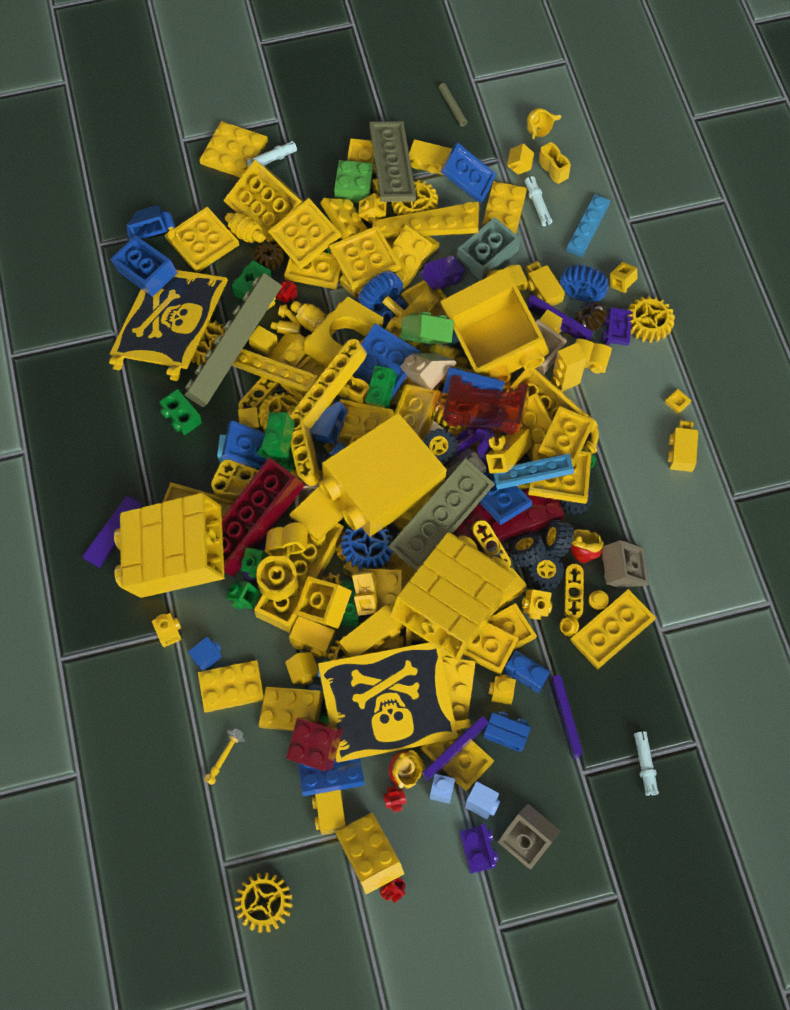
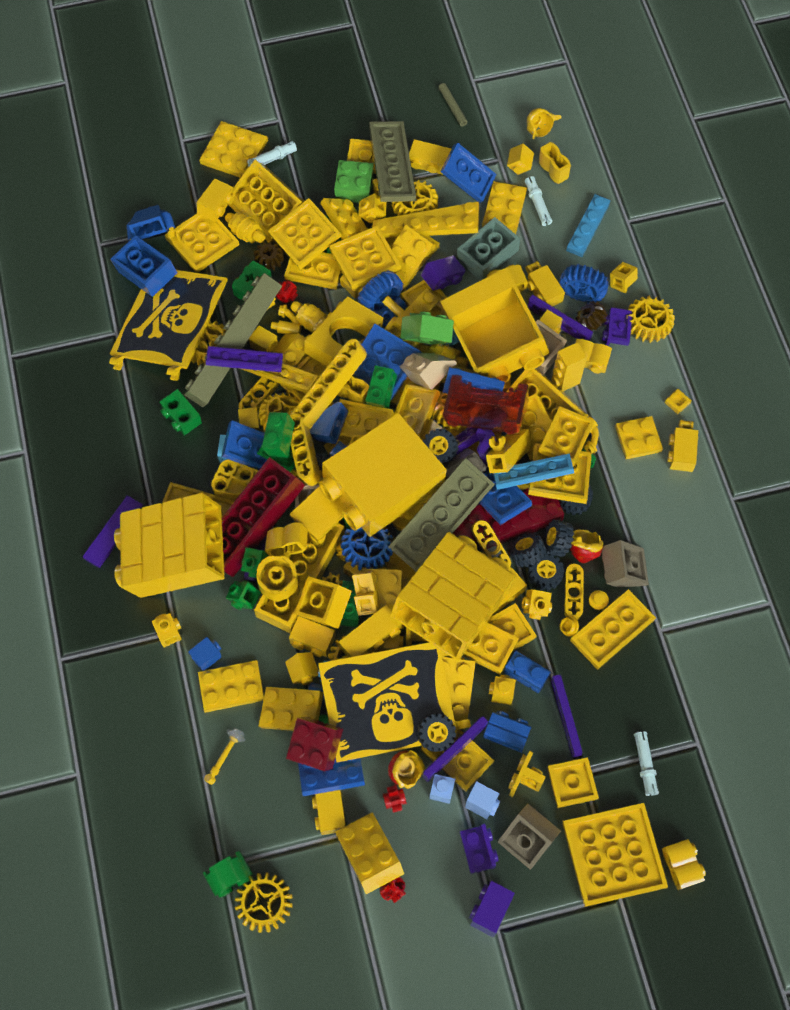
(215, 200): none -> yellow brick
(228, 874): none -> green brick
(244, 359): none -> dark purple tile
(442, 729): none -> black wheel
(492, 908): none -> dark purple brick
(529, 777): none -> yellow bracket
(572, 782): none -> yellow plate
(614, 854): none -> yellow plate
(638, 437): none -> yellow plate
(683, 864): none -> yellow brick

